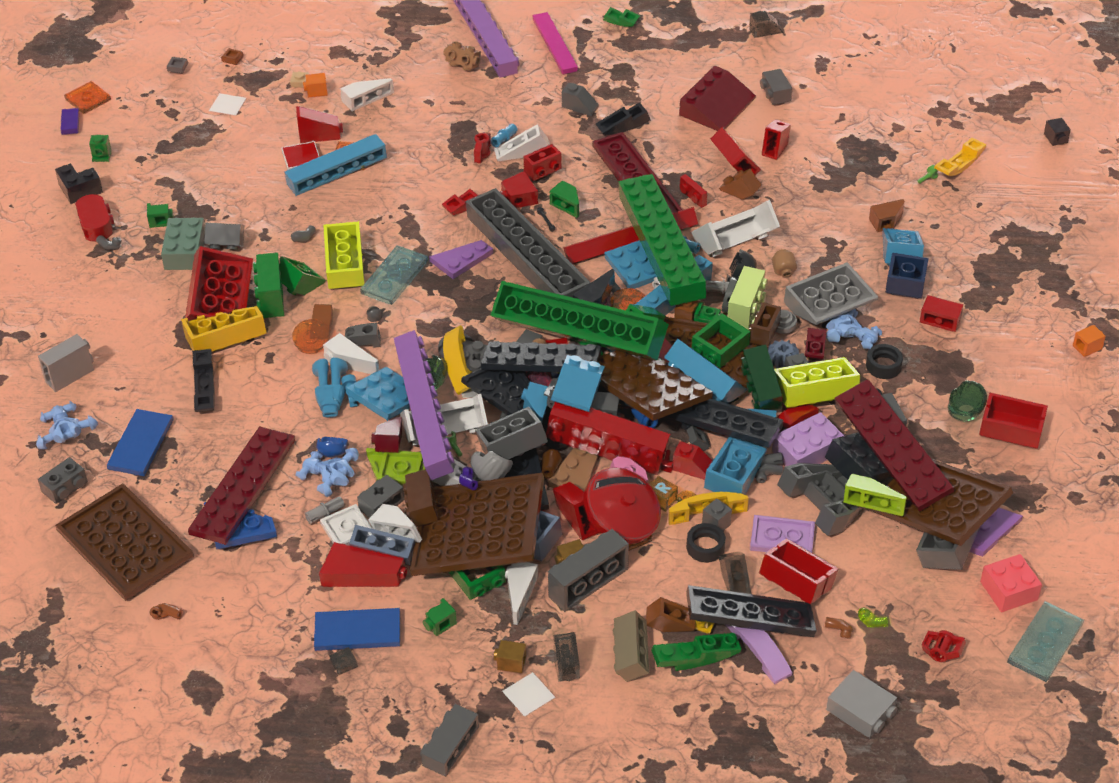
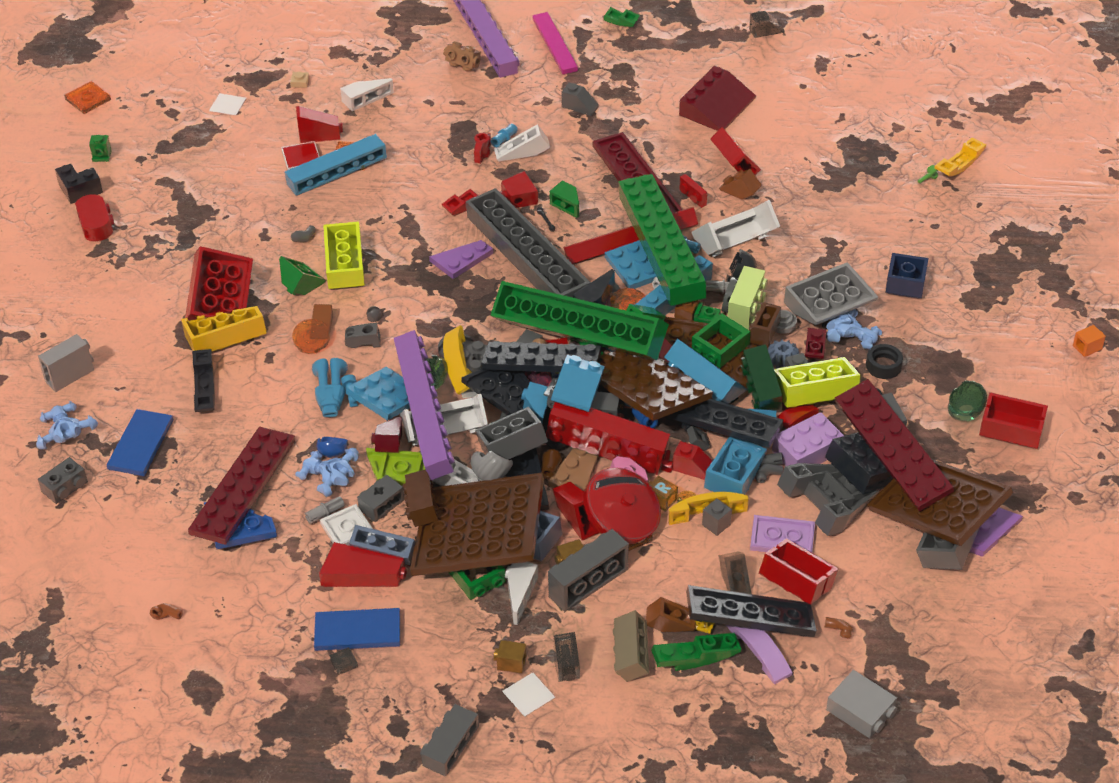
(70, 121): dark purple tile -> none
(109, 245): dark grey arm -> none
(124, 541): reddish brown plate -> none
(158, 215): green brick -> none
(177, 64): dark grey plate -> none
(181, 242): sand green brick -> none
(224, 234): dark grey brick -> none
(232, 56): dark orange tile -> none
(269, 285): green brick -> none
(315, 85): orange brick -> none
(356, 358): white slope -> none
(394, 275): clear light blue tile -> none
(394, 521): white slope -> none
(440, 618): green brick -> none
(453, 442): bright green hand -> none
(466, 478): dark purple arm -> none
(542, 162): red brick -> none
(624, 120): black slope -> none
(705, 530): black tyre -> none
(775, 133): red torso -> none
(776, 86): dark grey brick -> none
(784, 263): medium nougat head -> none
(870, 619): clear neon green arm -> none
(873, 495): lime slope -> none
(886, 214): dark orange slope -> none
(901, 242): dark azure slope -> none
(941, 313): red brick -> none
(944, 641): red piece -> none
(1011, 583): coral brick -> none
(1045, 641): clear light blue tile -> none
(1057, 131): black brick -> none

